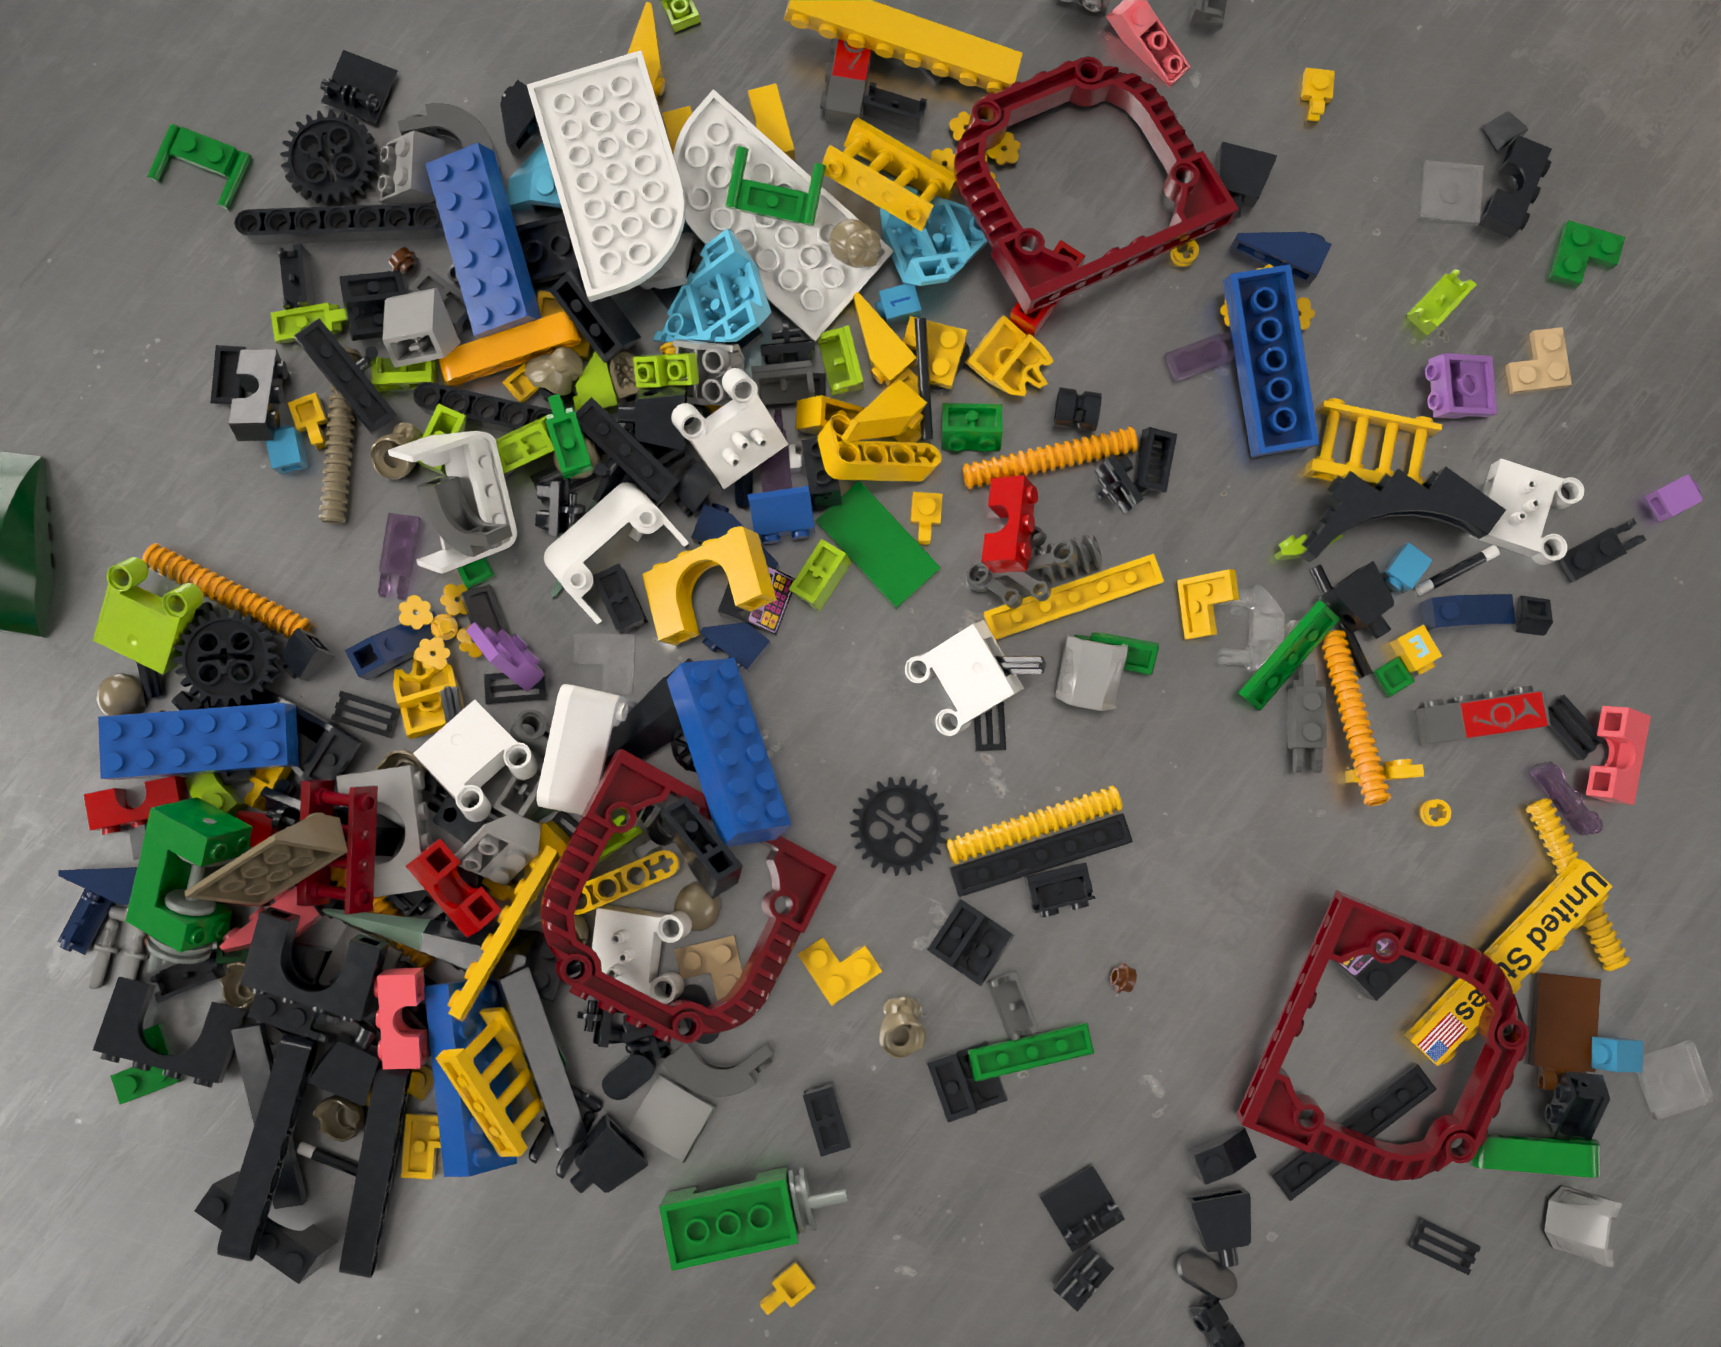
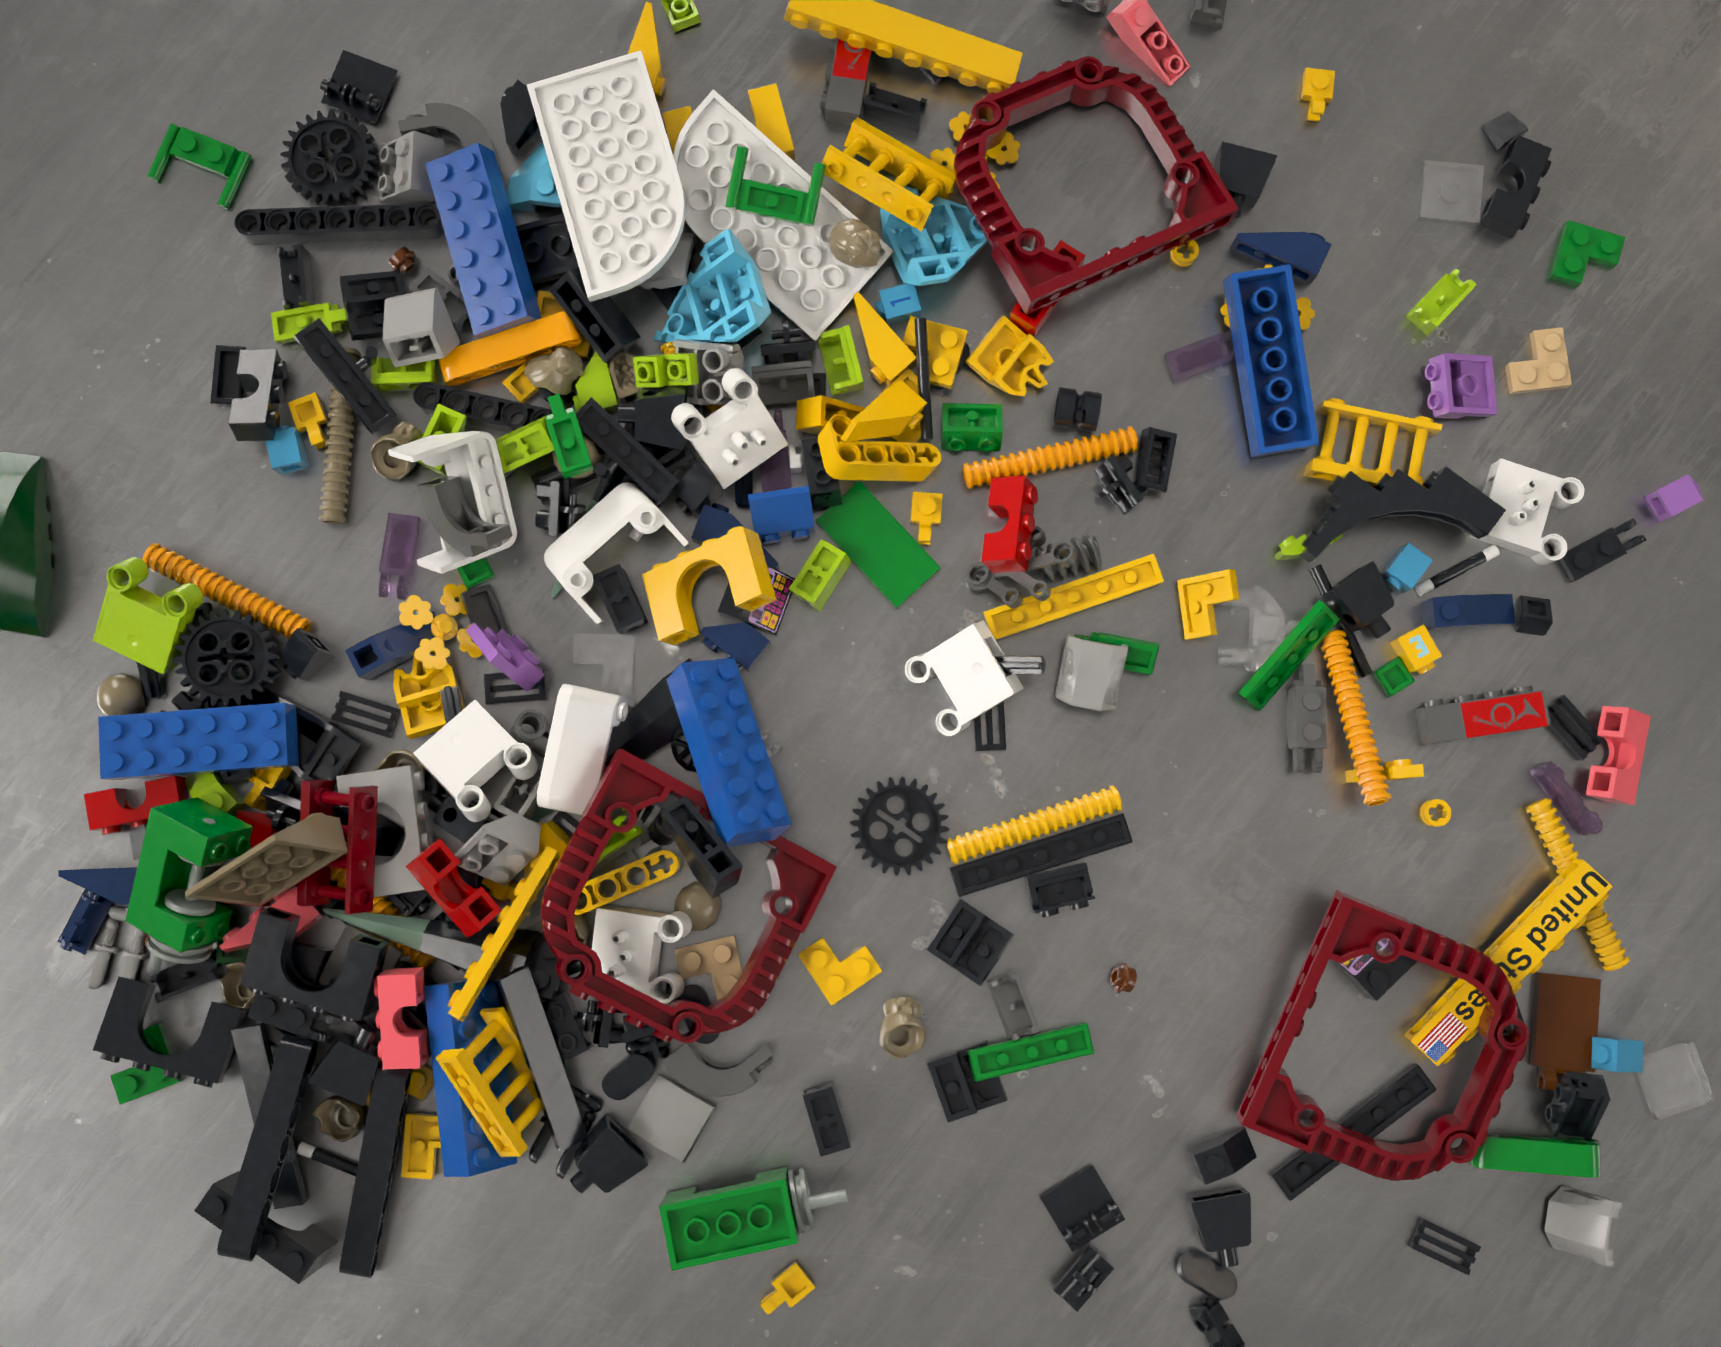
(566, 1027): none -> black hinge

